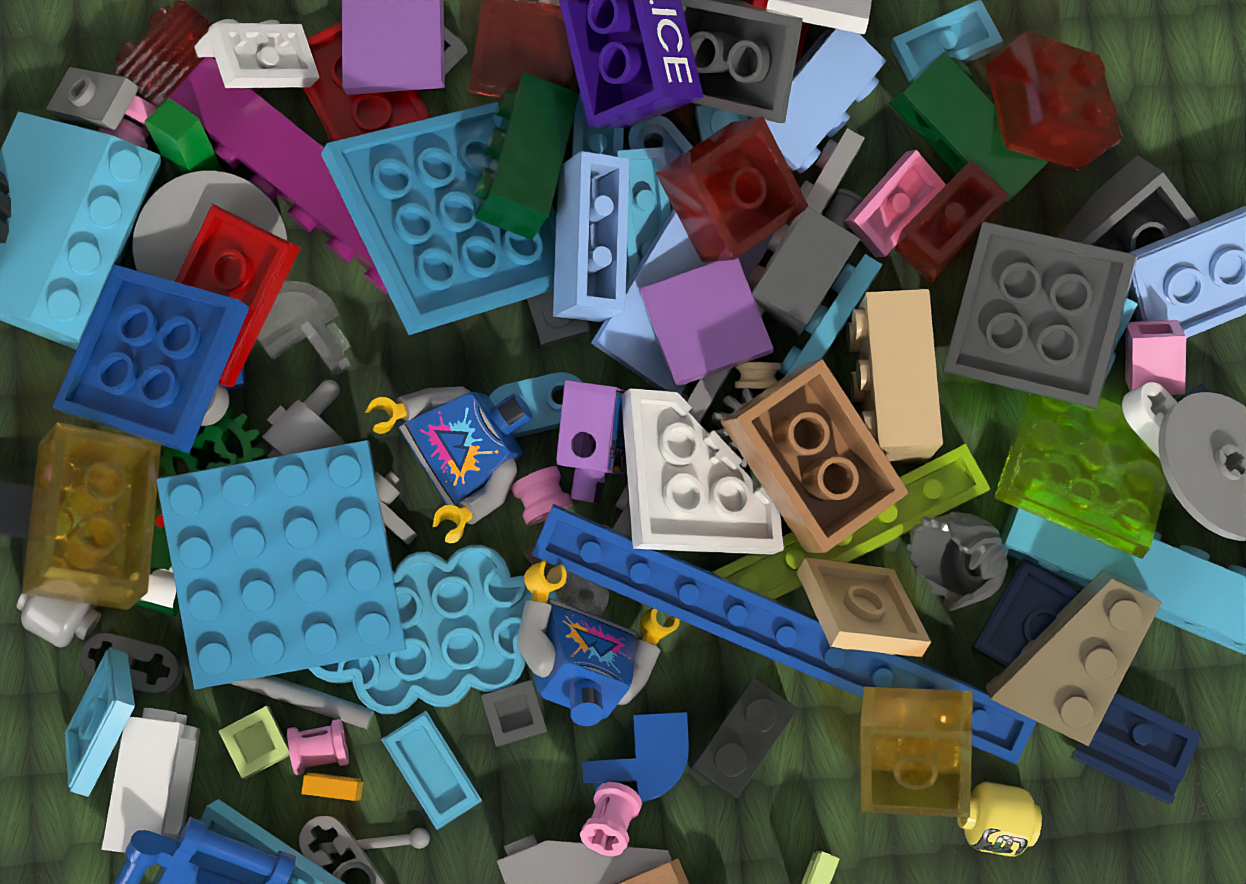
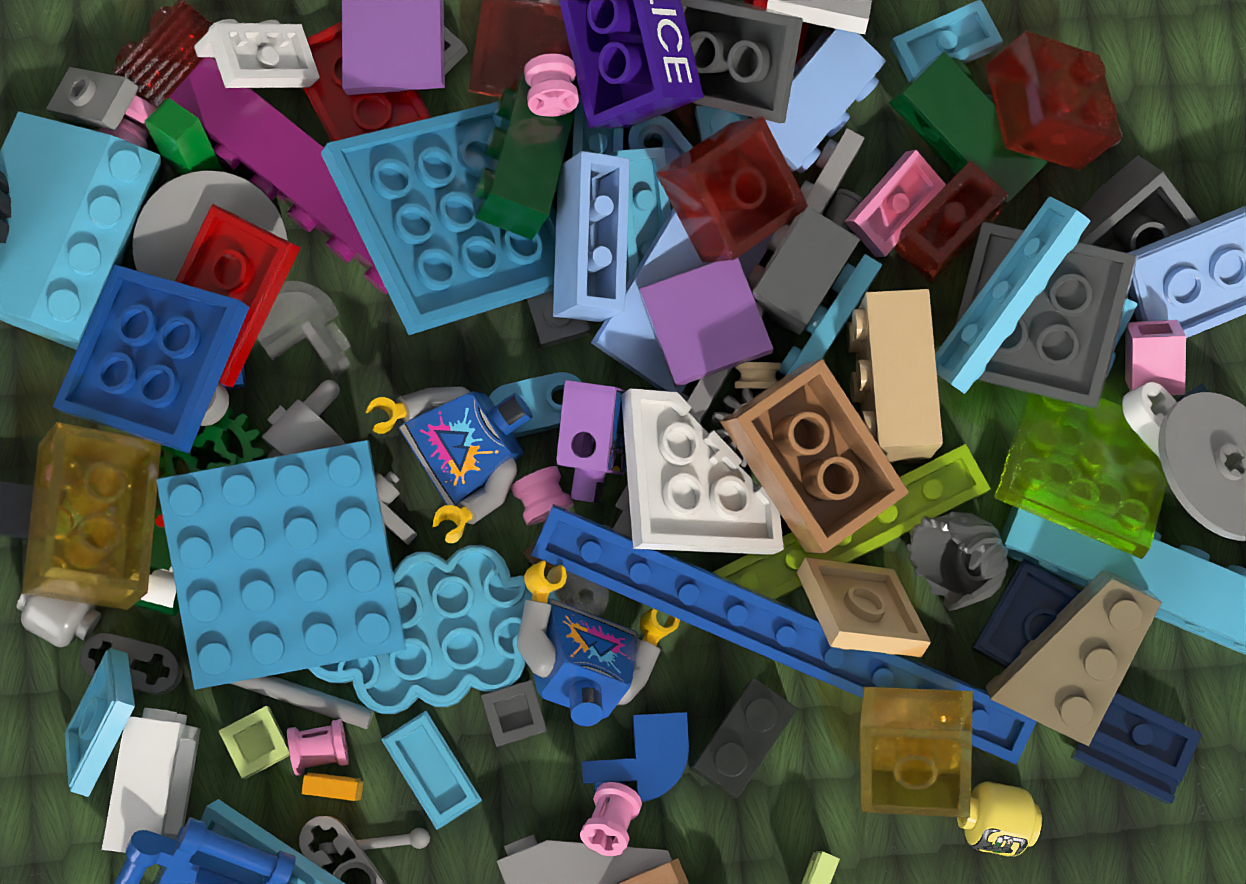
(551, 85): none -> bright pink wheel
(1009, 293): none -> medium azure plate

